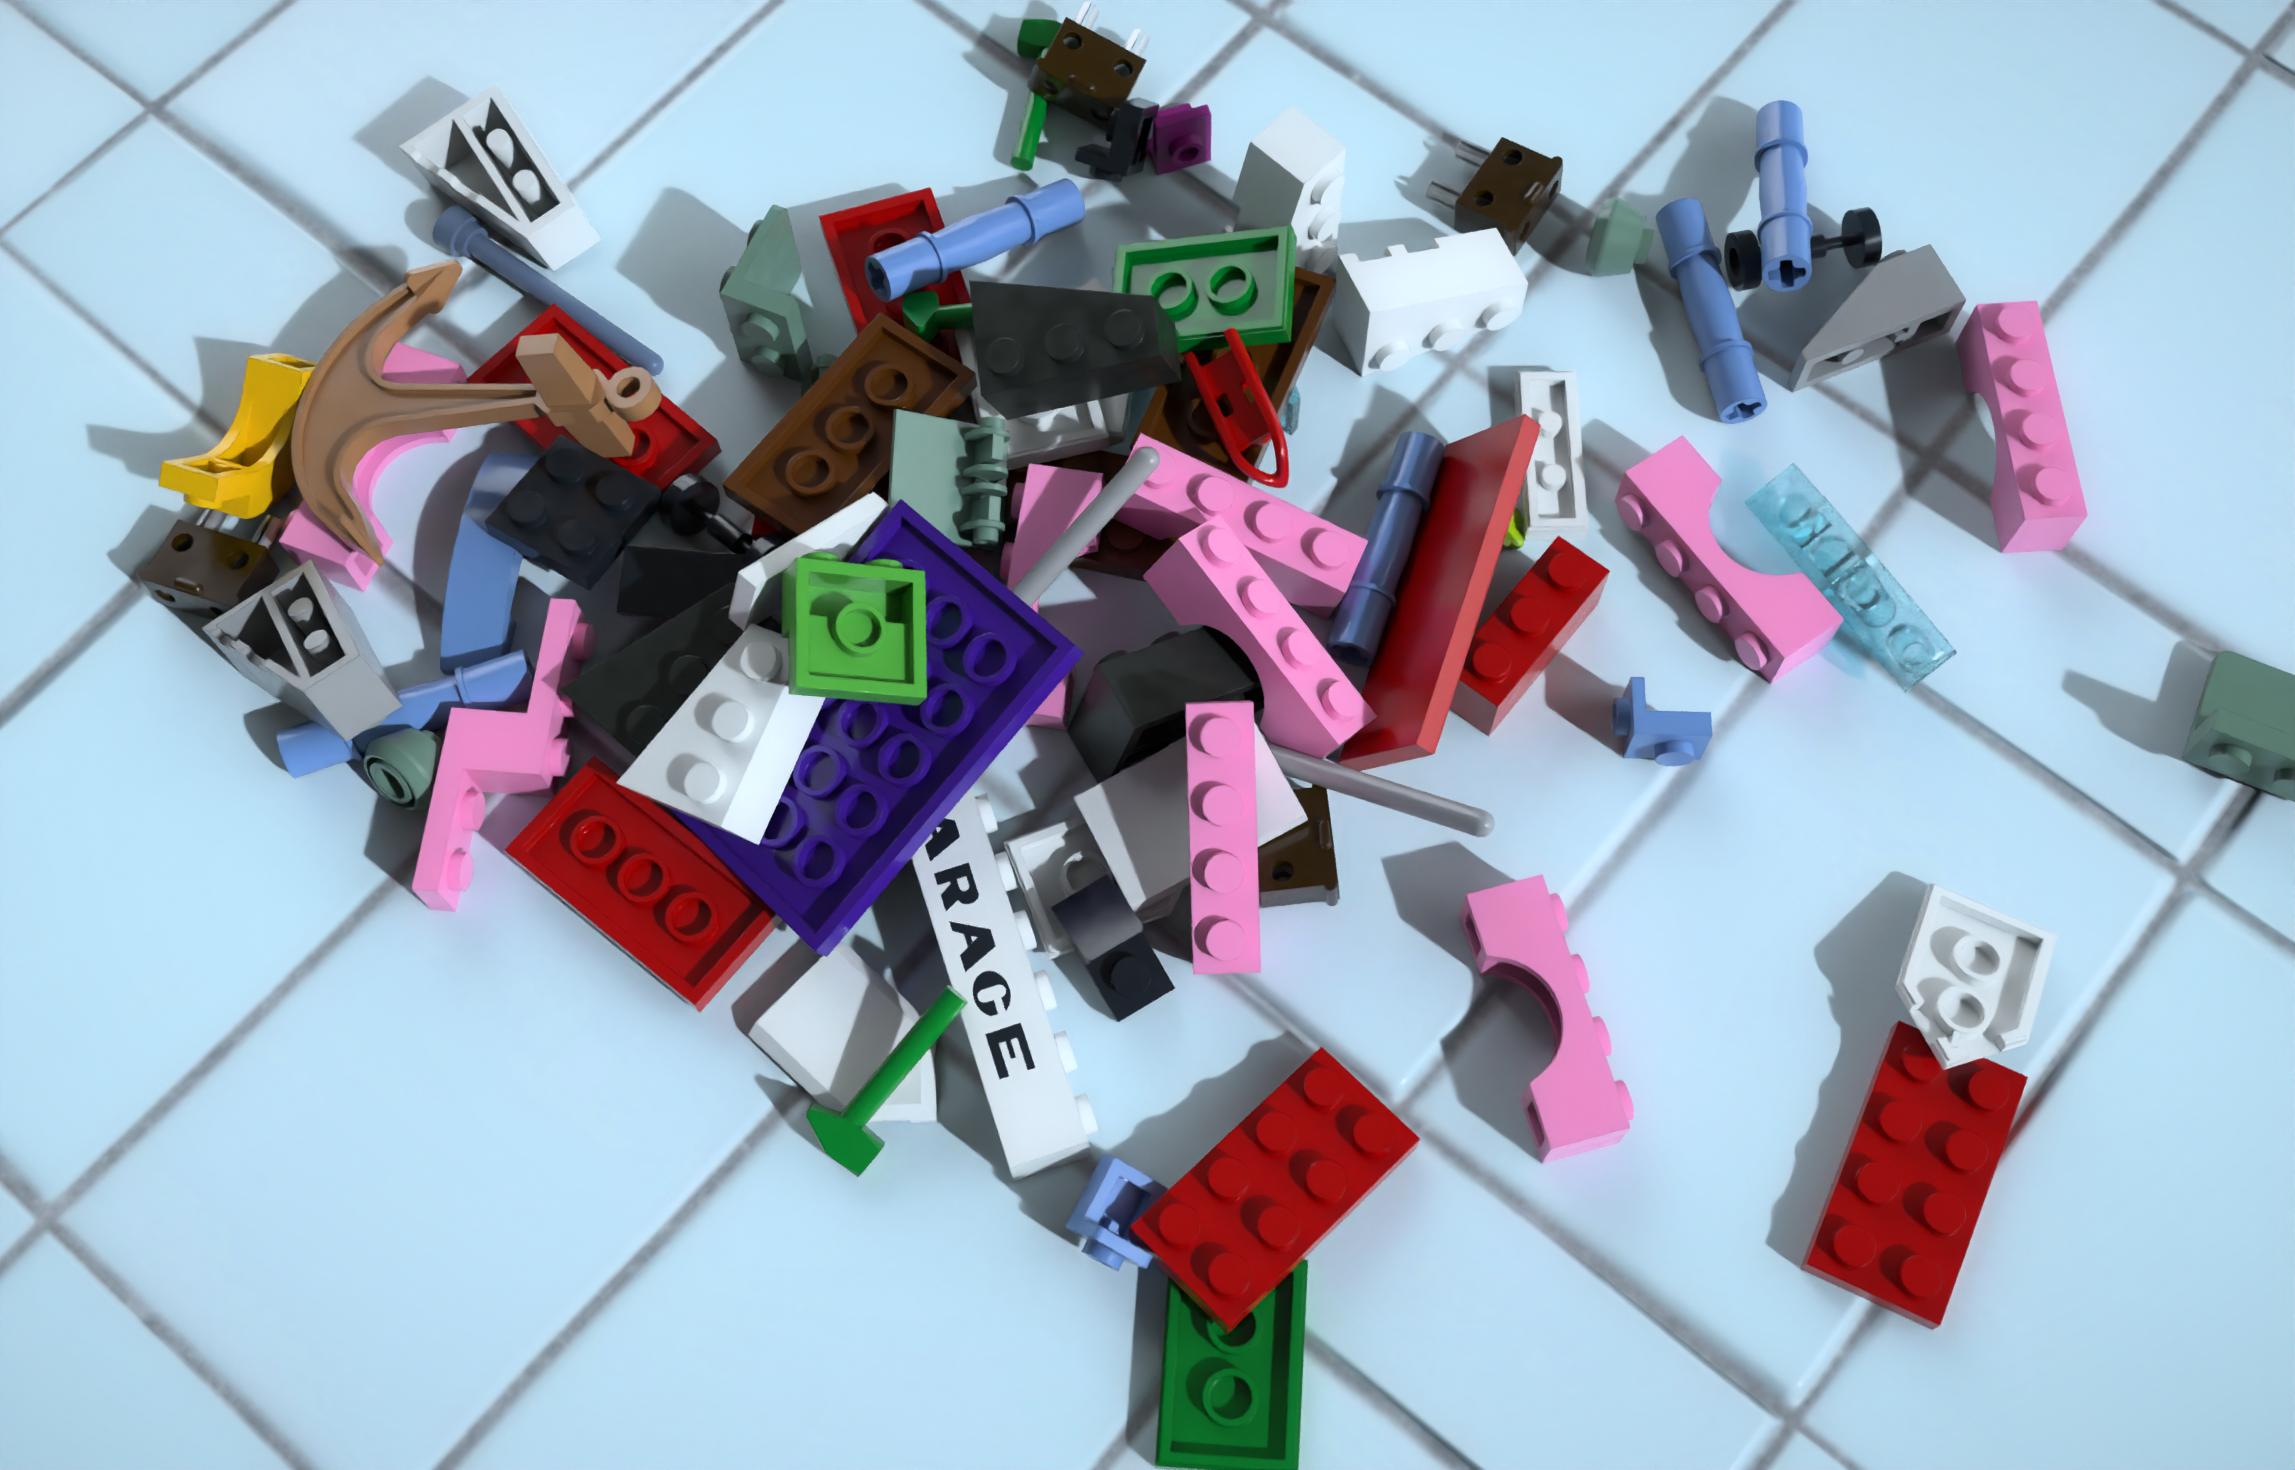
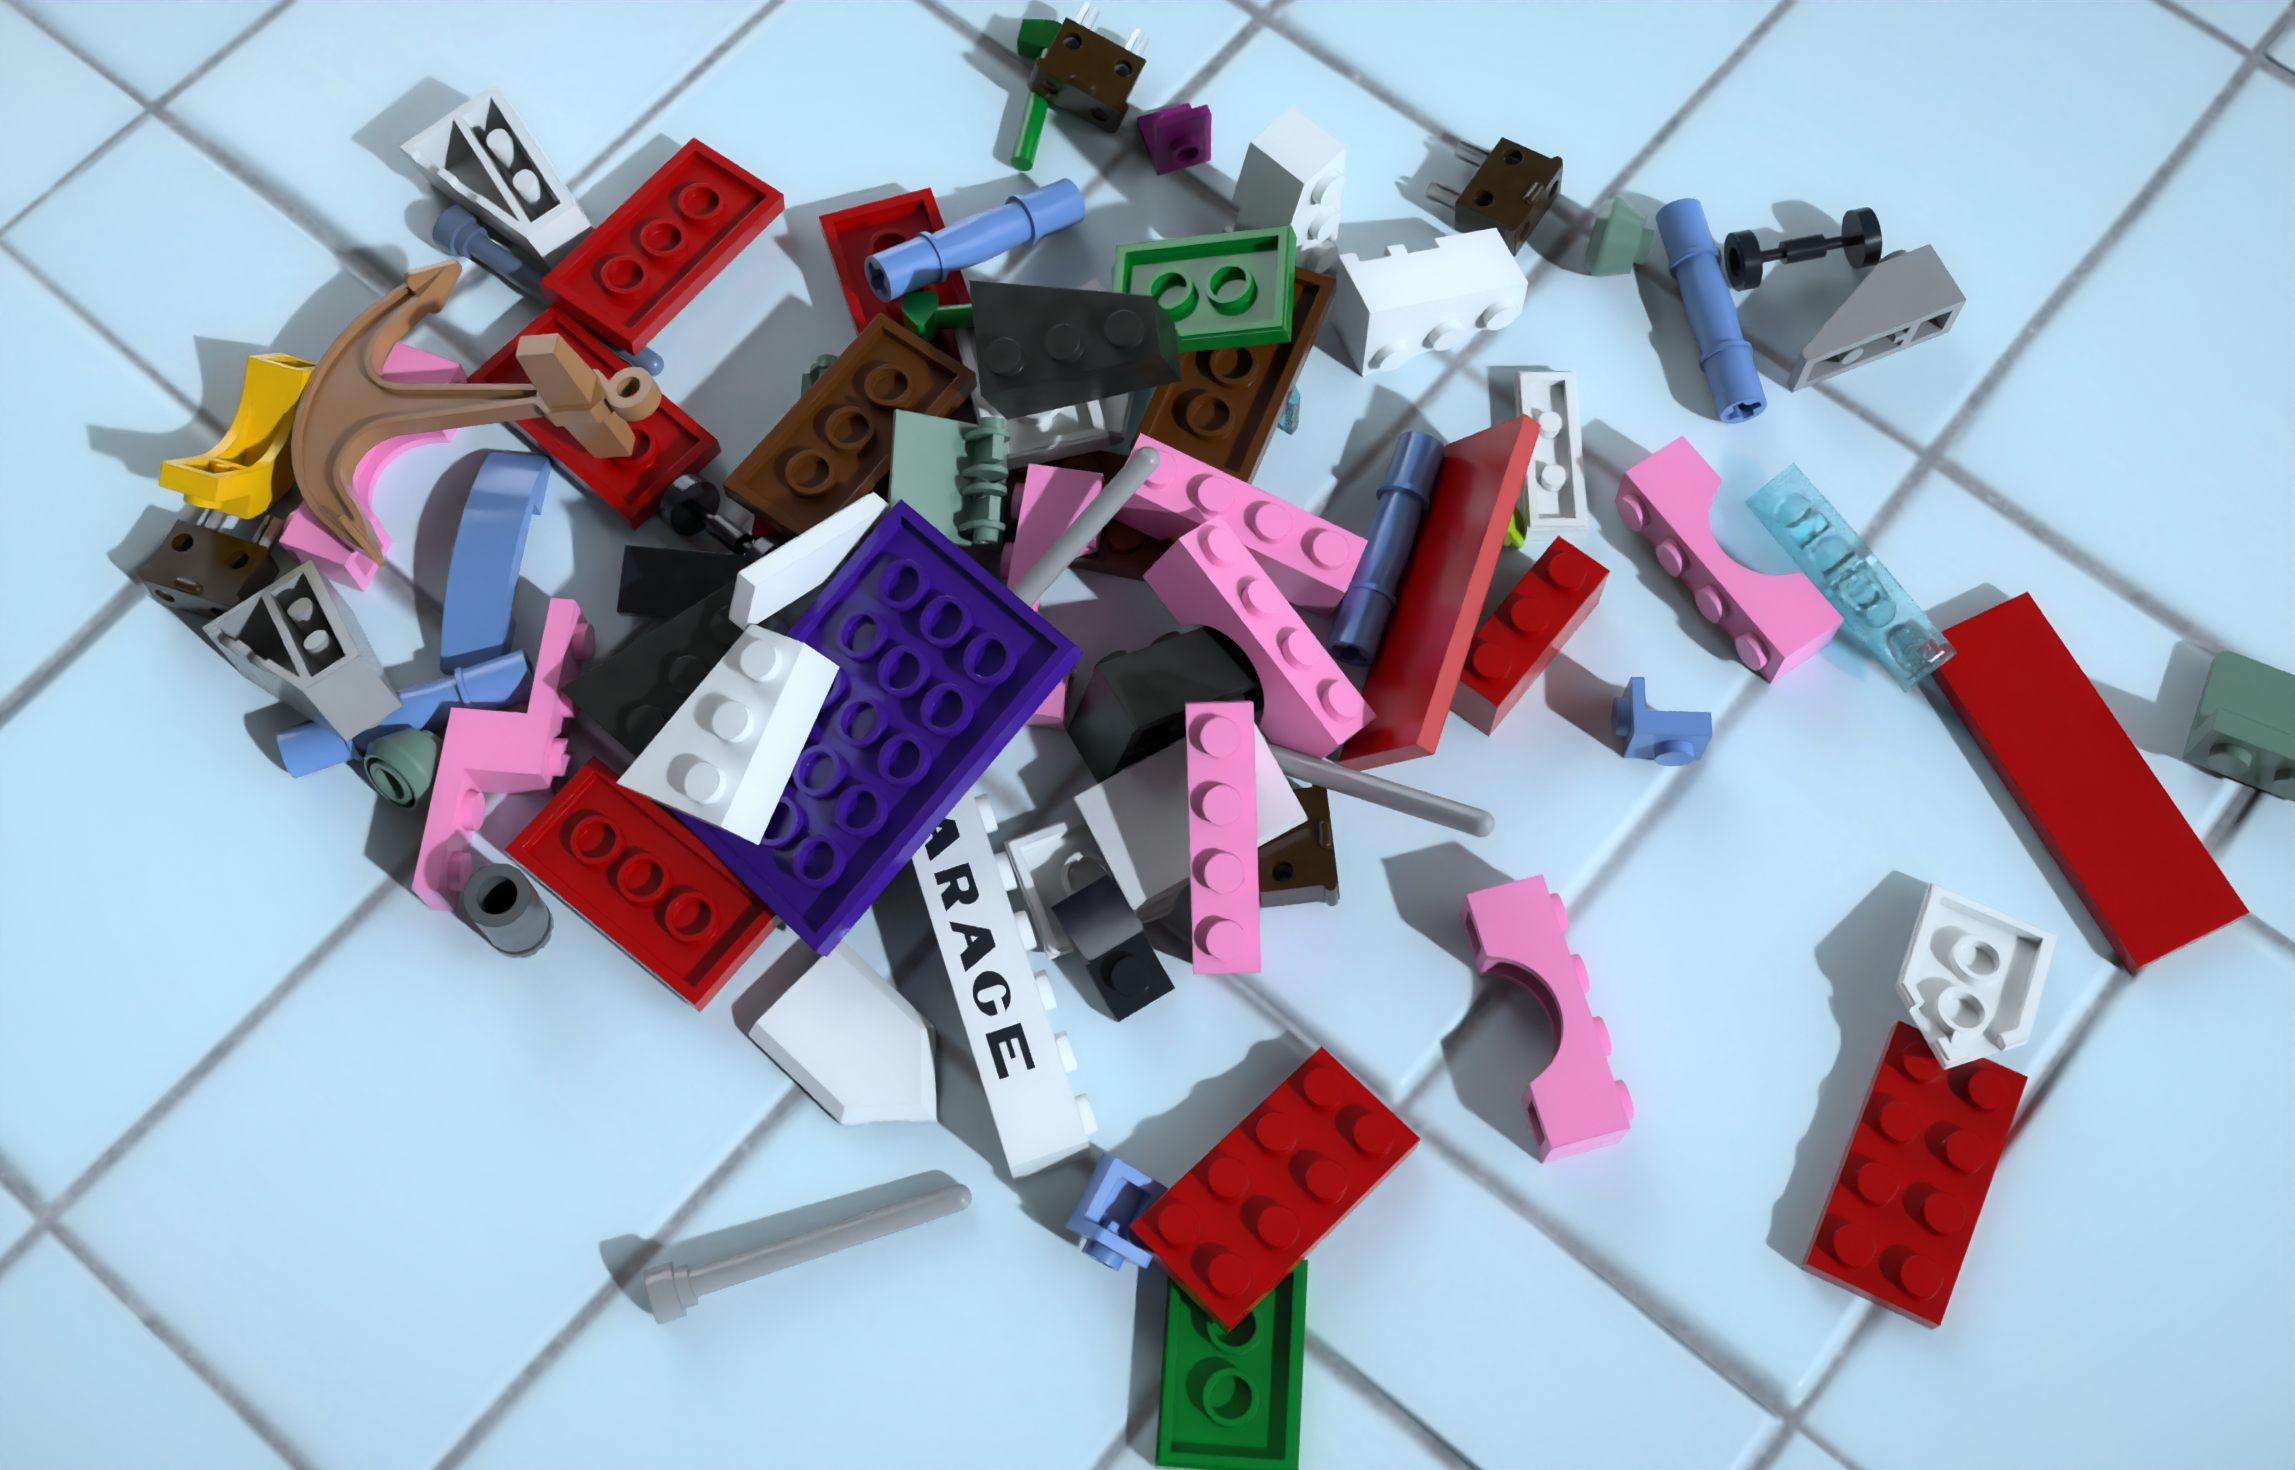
(508, 910): none -> dark grey piece
(574, 512): black plate -> none
(662, 246): none -> red plate
(675, 1289): none -> light grey piece
(758, 302): sand green bracket -> none
(845, 1132): green piece -> none
(855, 629): bright green plate -> none
(1130, 137): black bracket -> none
(1251, 422): red piece -> none
(1783, 197): medium blue piece -> none
(2036, 478): bright pink arch -> none
(2084, 785): none -> red tile

